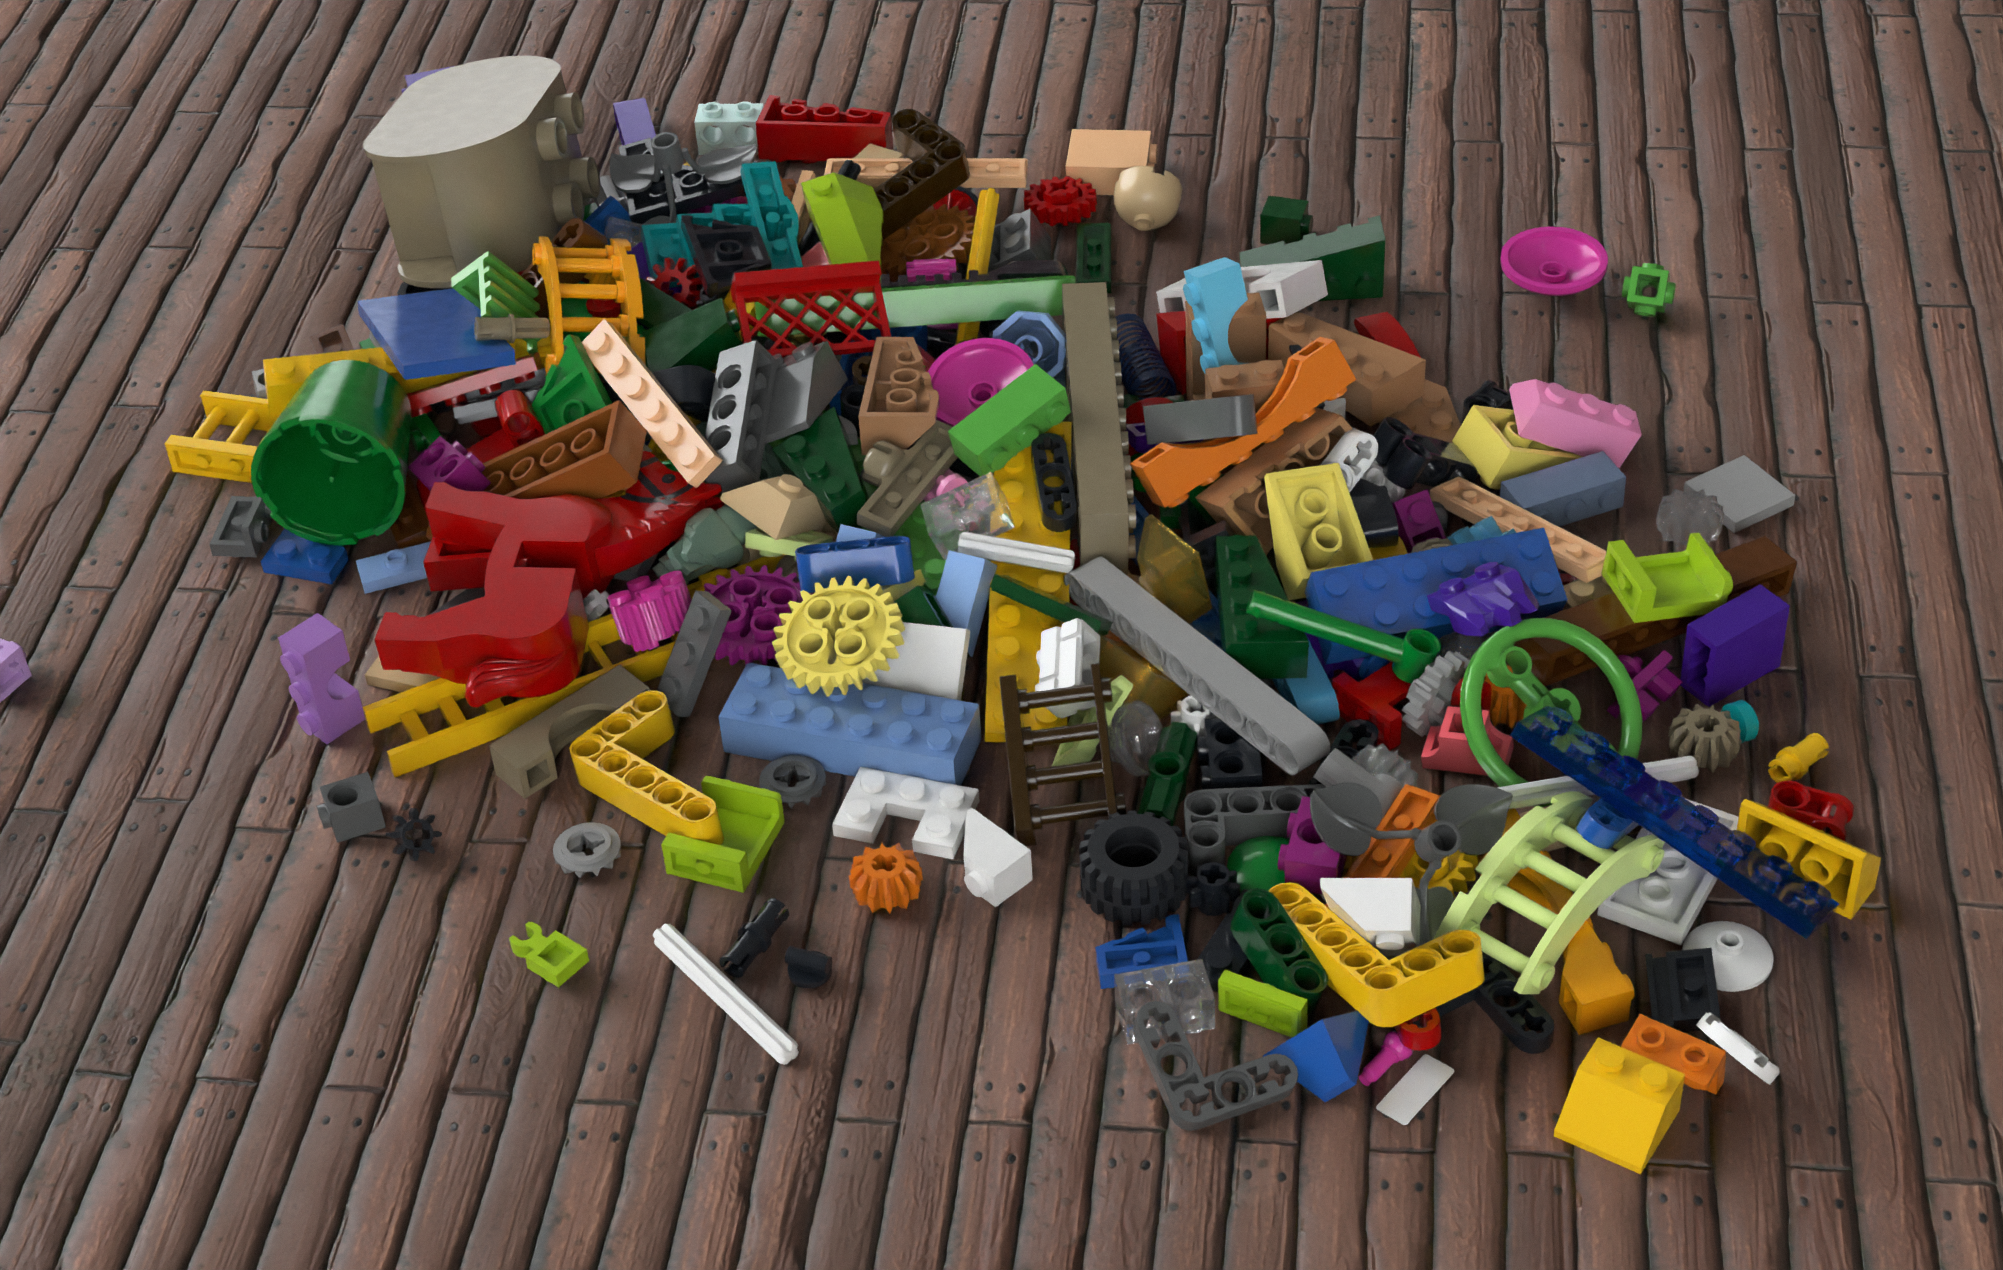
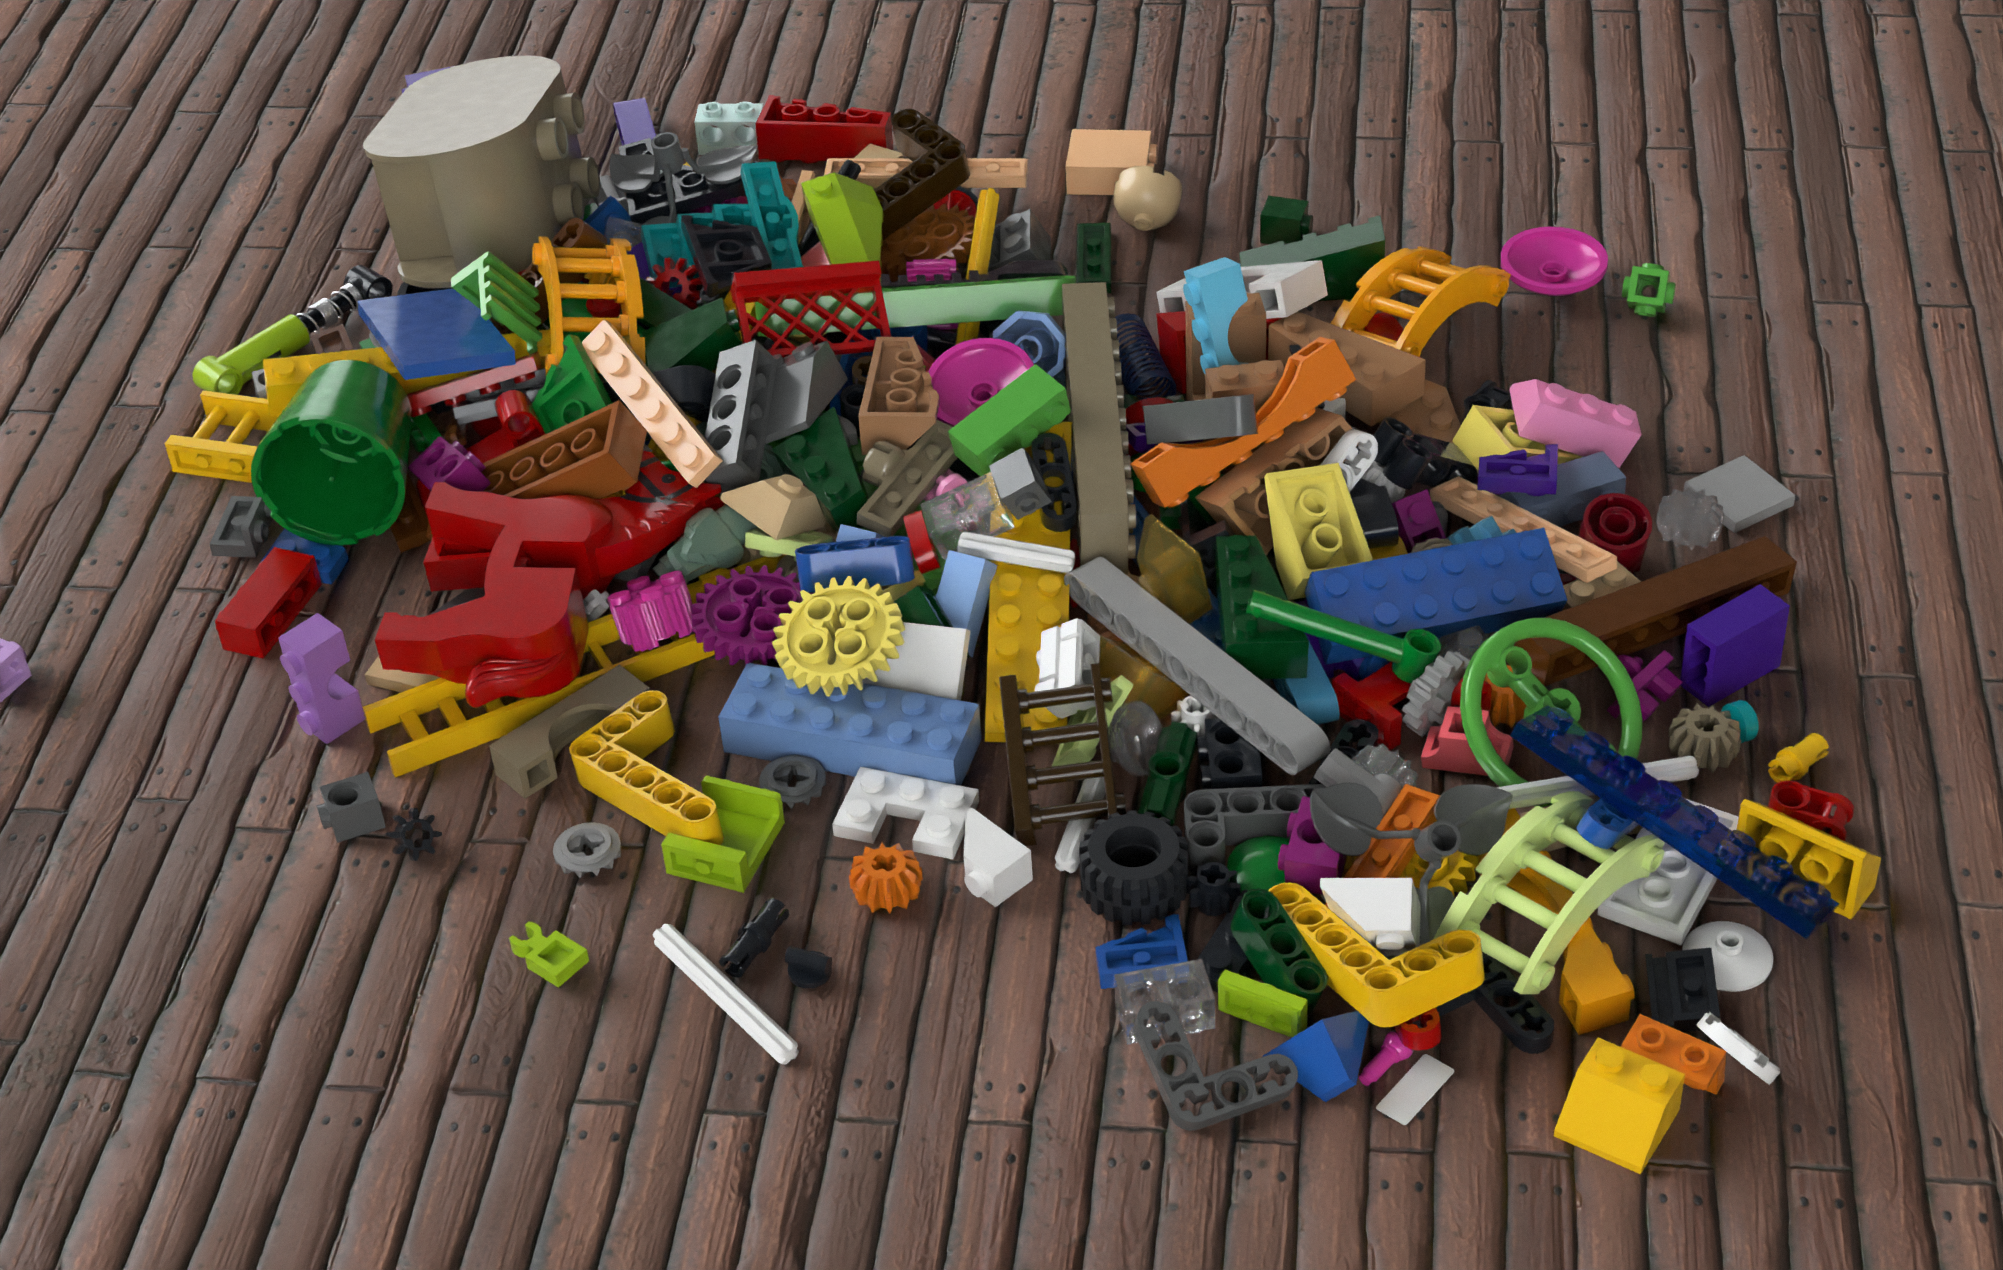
(268, 602): none -> red brick
(289, 334): none -> lime piece
(392, 568): light blue plate -> none
(456, 432): none -> dark orange axle
(510, 328): dark tan axle -> none
(693, 652): dark grey plate -> none
(921, 543): none -> red beam
(1020, 483): none -> brick
(1047, 603): dark green tile -> none
(1060, 200): red gear -> none
(1068, 854): none -> white axle
(1420, 272): none -> light orange fence
(1484, 600): dark purple plate -> none
(1520, 473): none -> dark purple wing
(1618, 526): none -> dark red gear
(1667, 583): lime panel -> none

